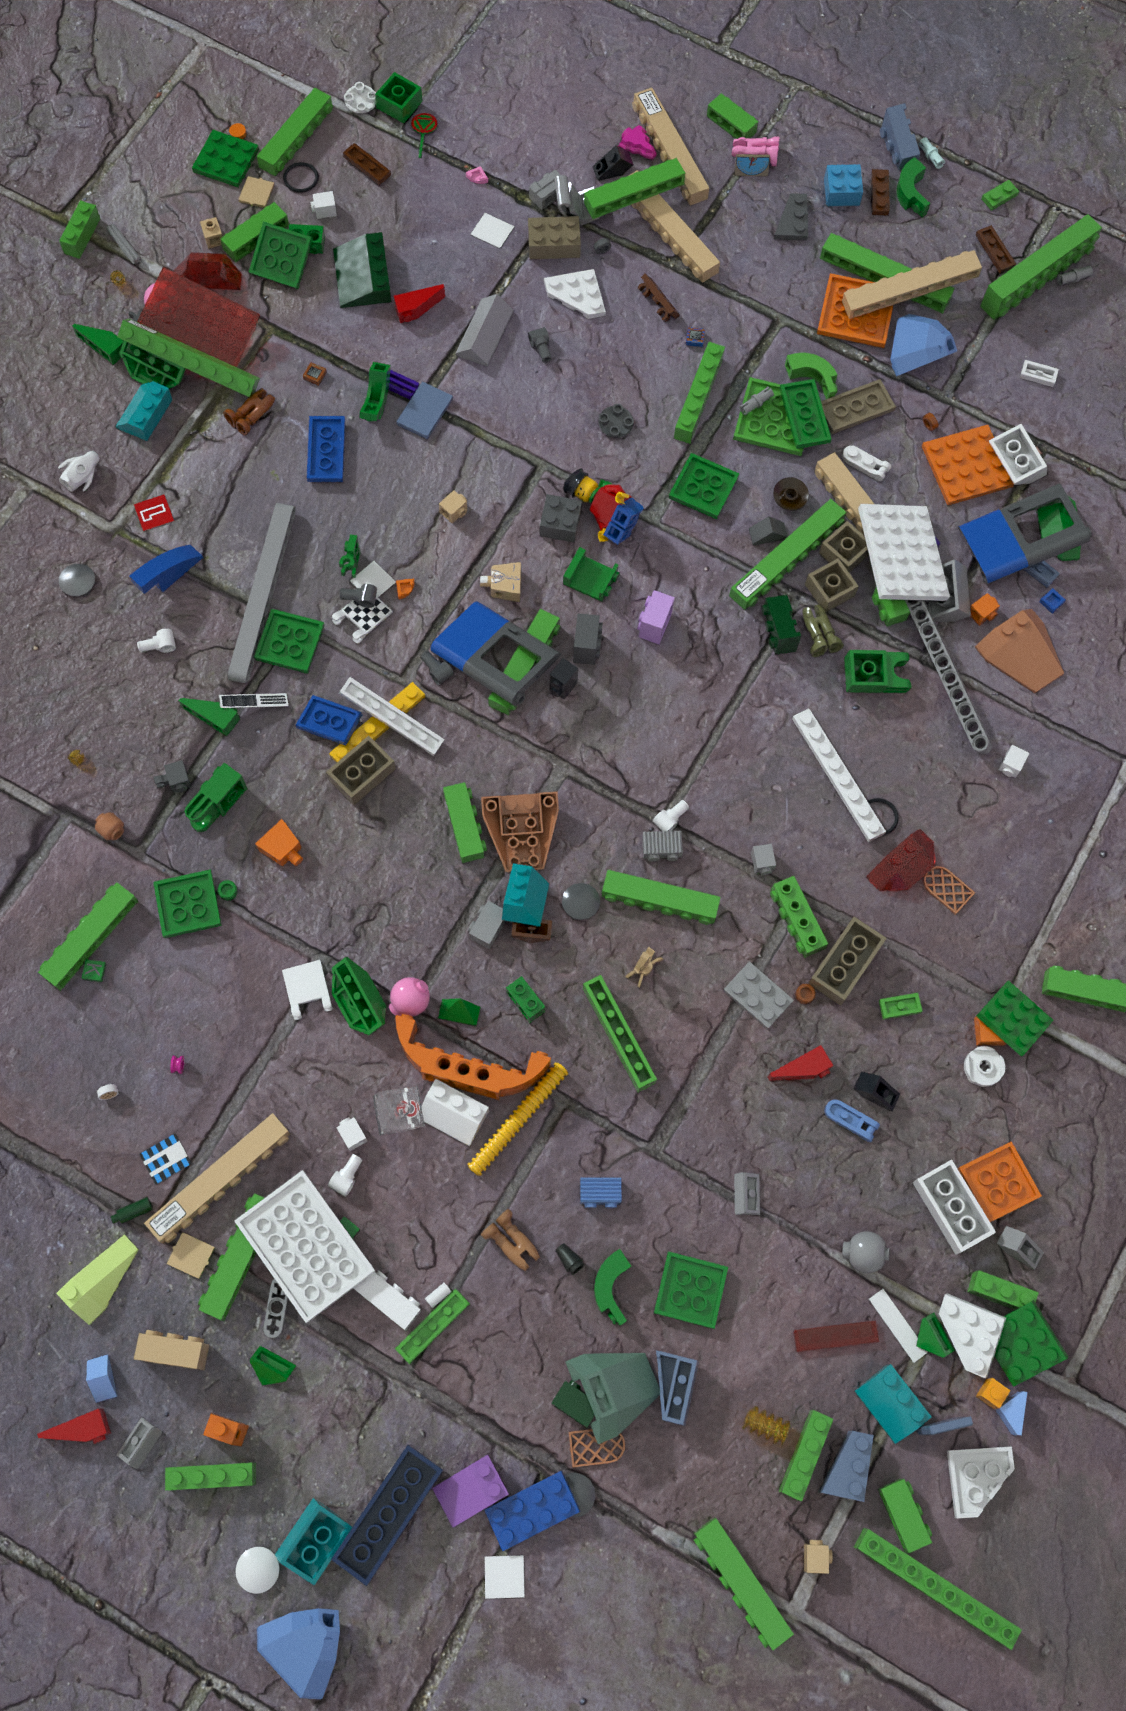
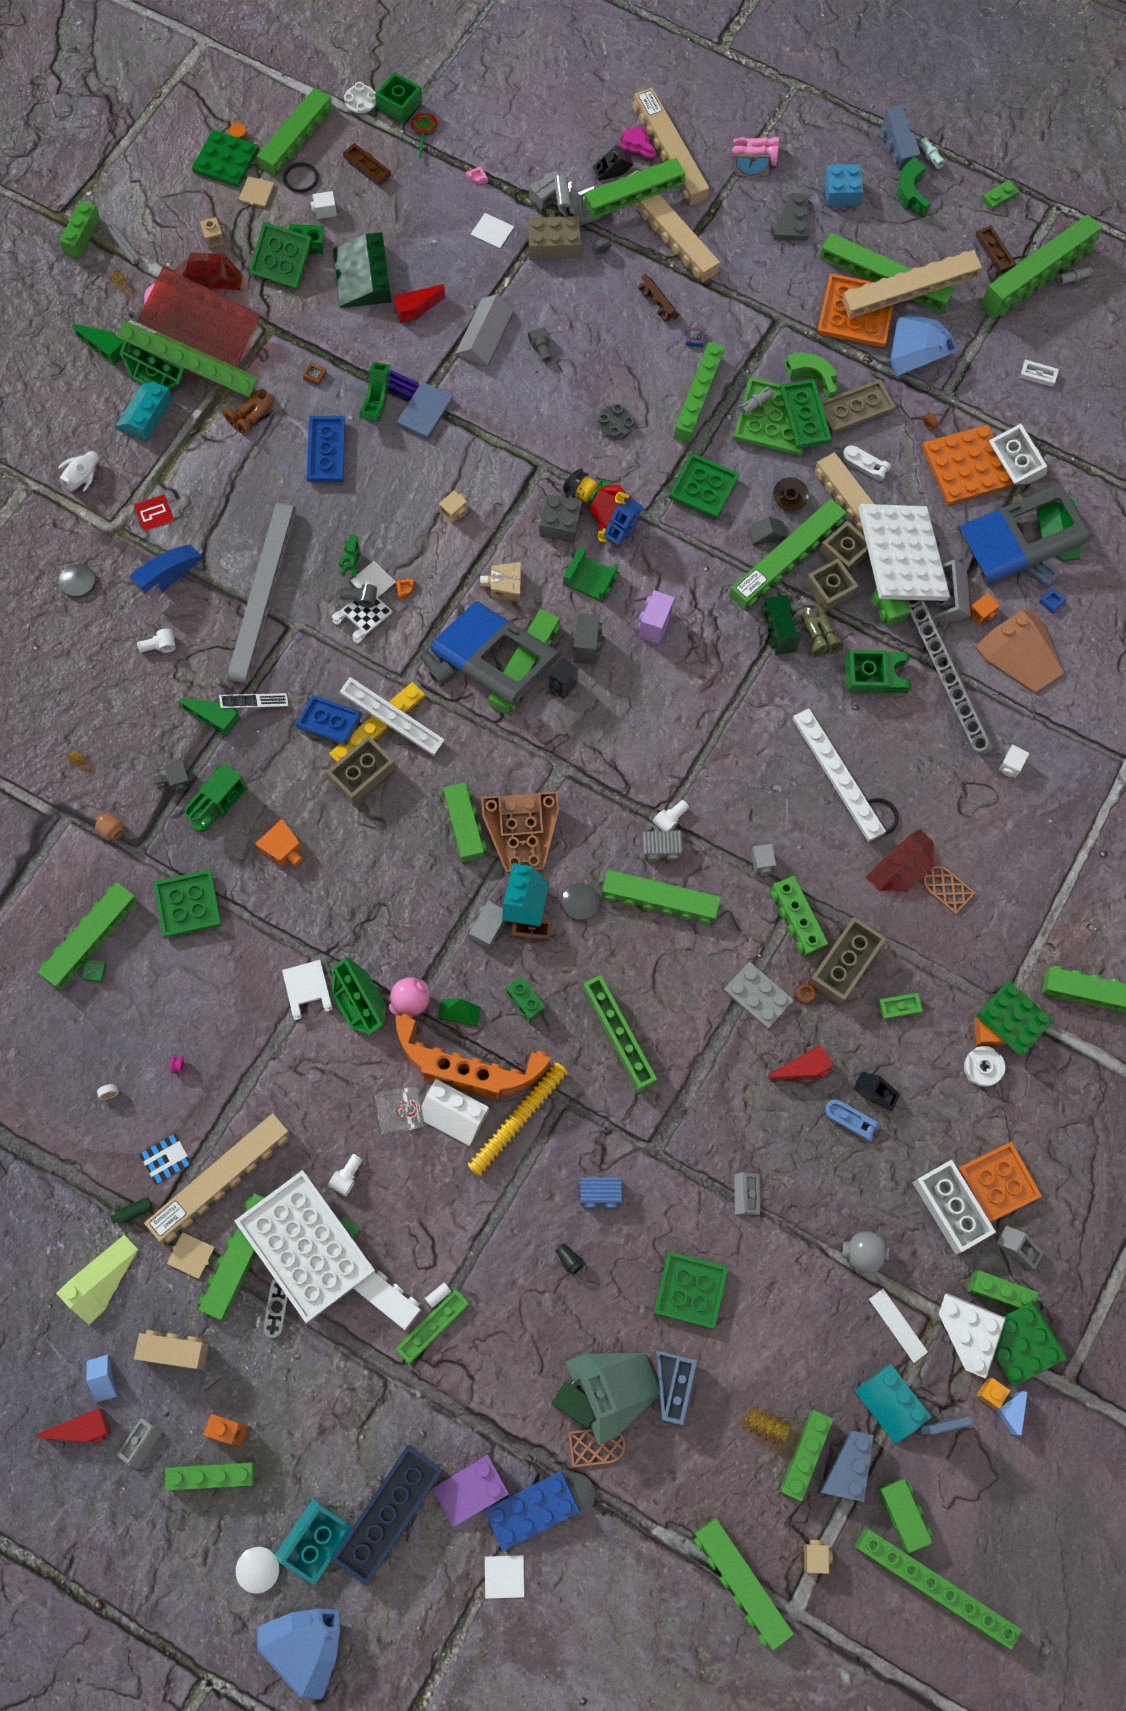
(227, 890): green tile -> none
(245, 237): bright green brick -> none
(271, 1367): green slope -> none
(289, 641): green plate -> none
(351, 1133): white brick -> none
(521, 1240): medium nougat piece -> none
(578, 292): white plate -> none
(610, 1269): green arch -> none
(644, 965): tan piece -> none
(731, 117): bright green brick -> none
(835, 1336): clear red tile -> none
(880, 192): reddish brown plate -> none
(933, 1337): green slope -> none
(977, 1477): white plate -> none

